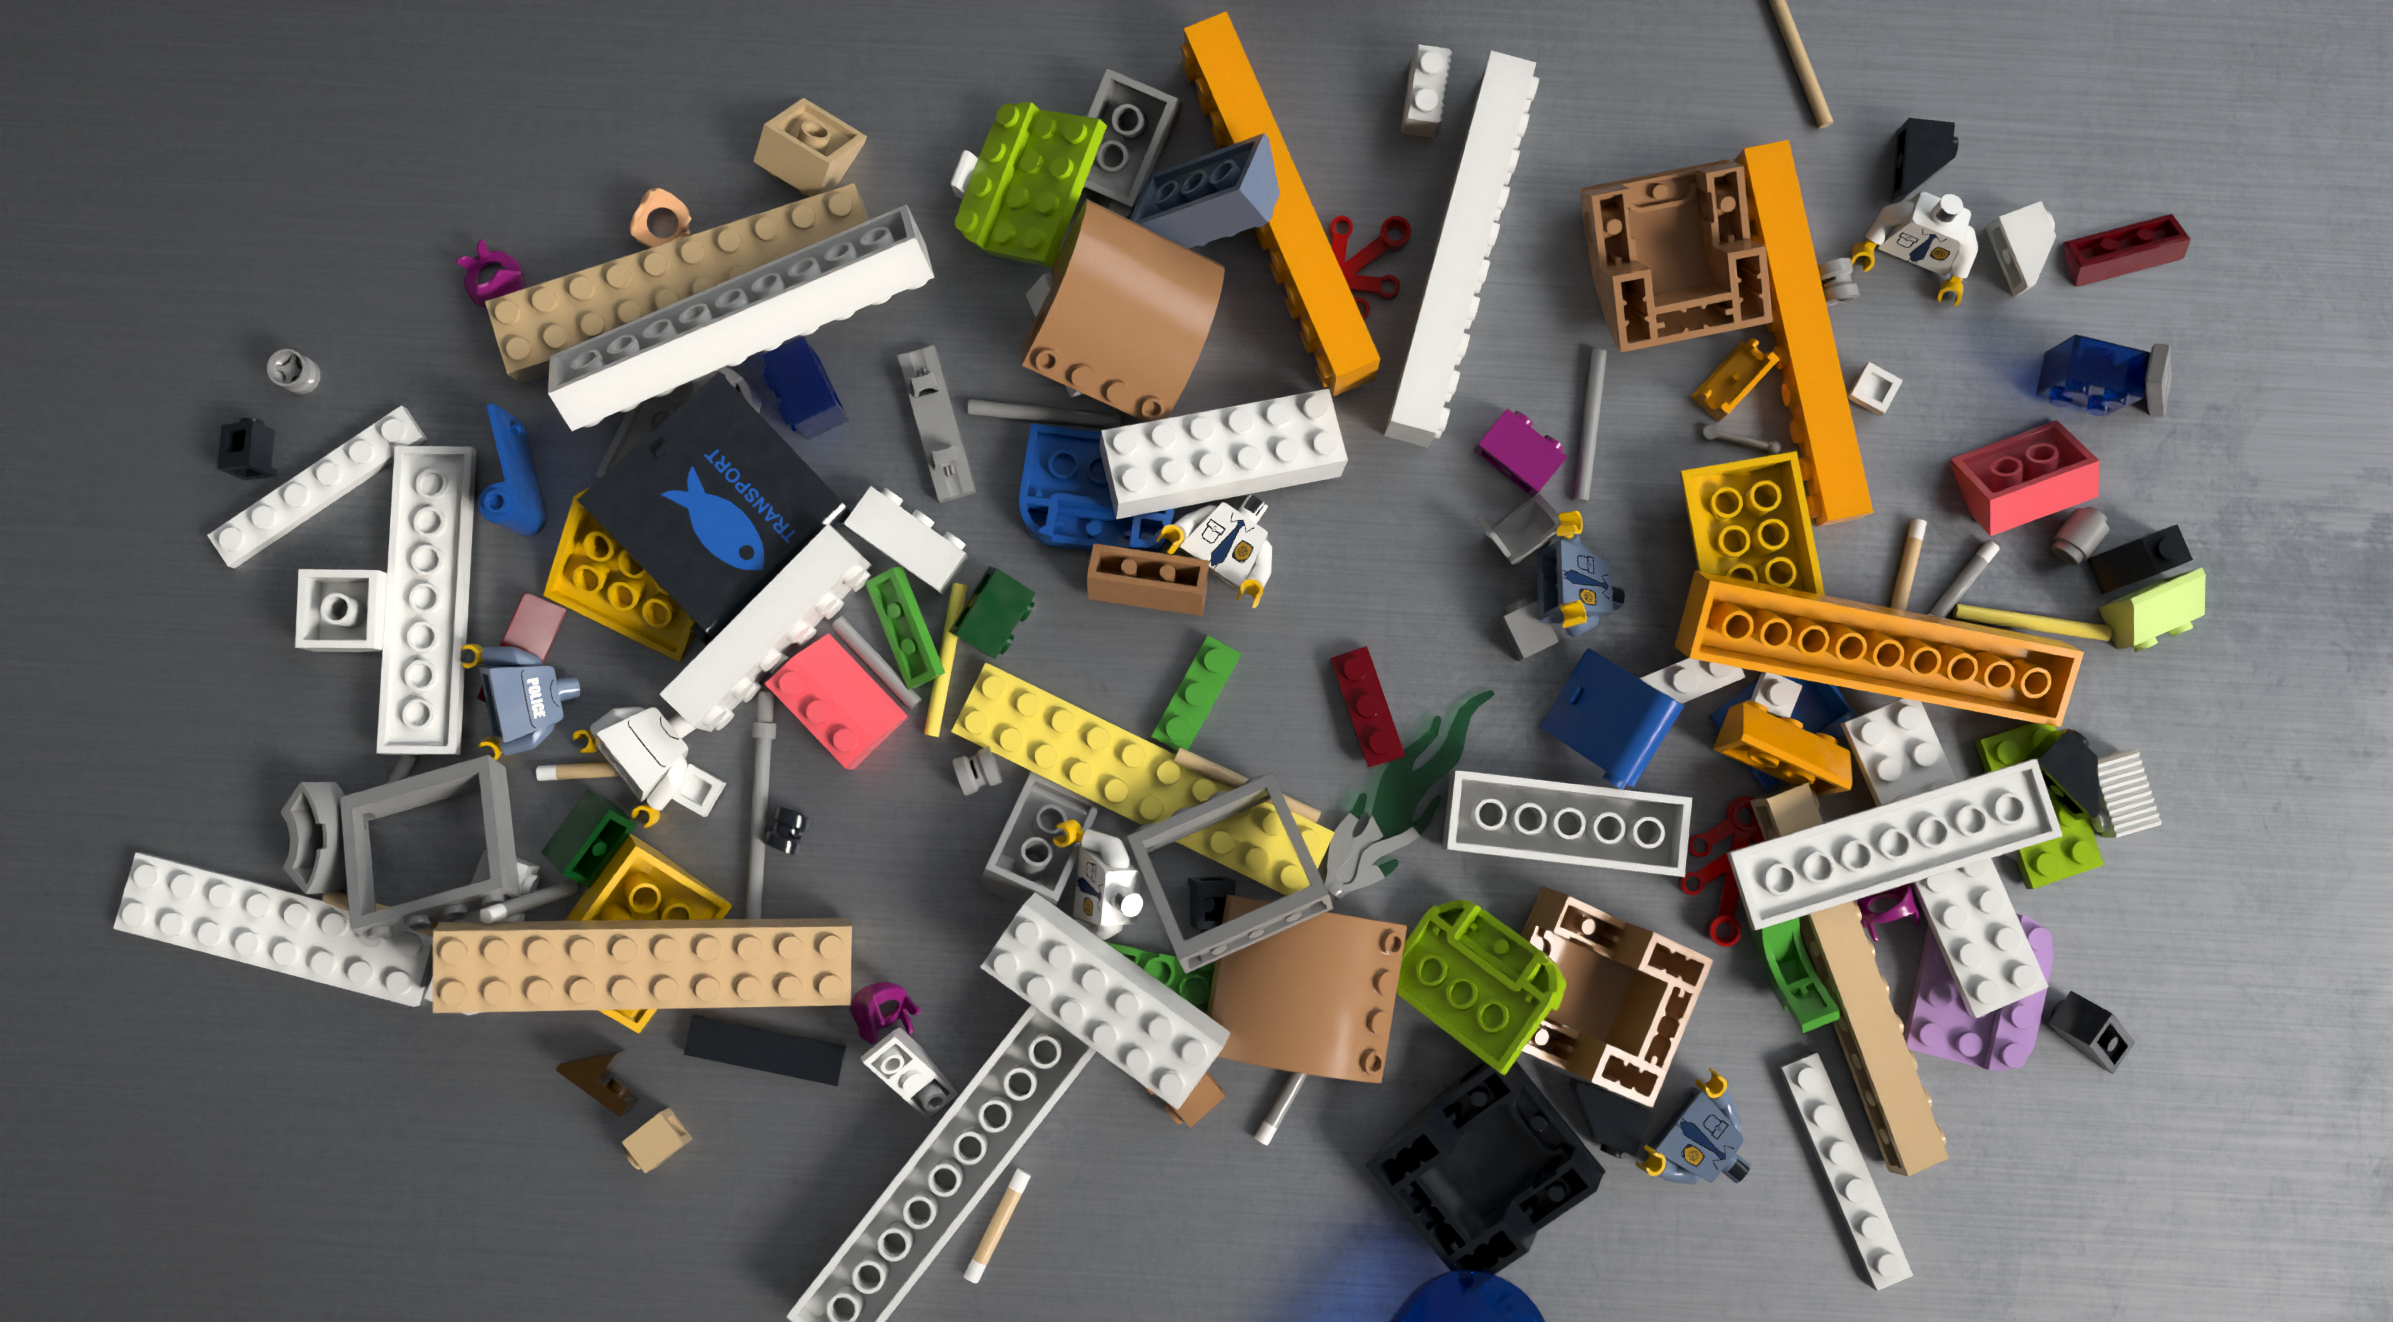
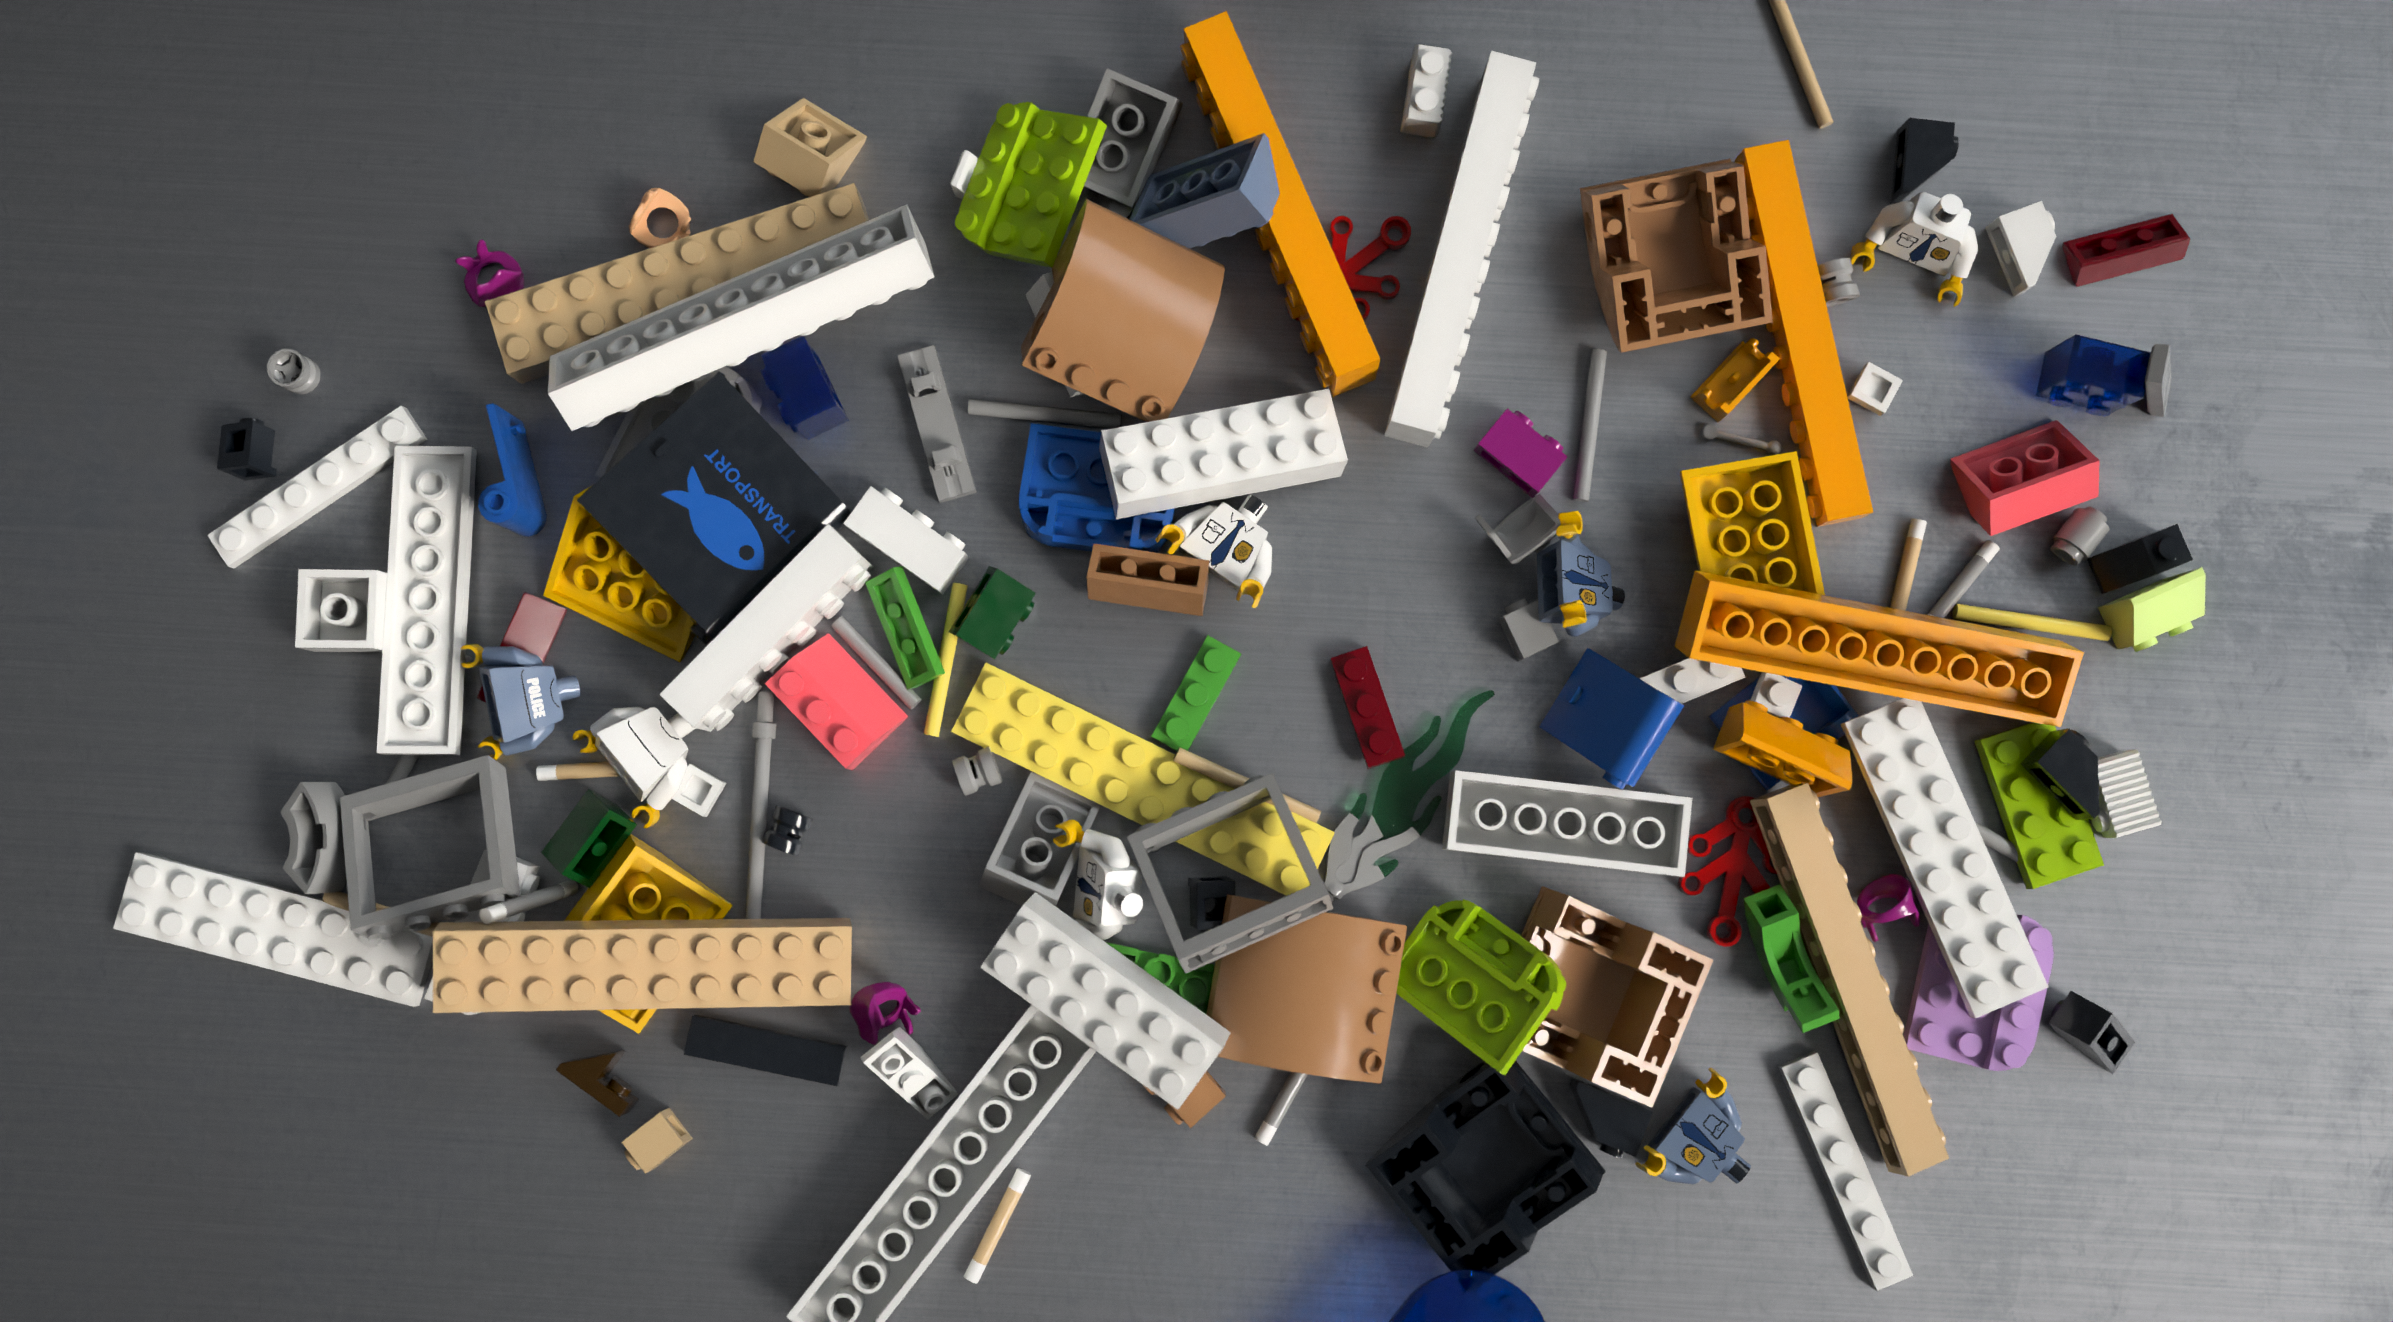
(1894, 844): white plate -> none

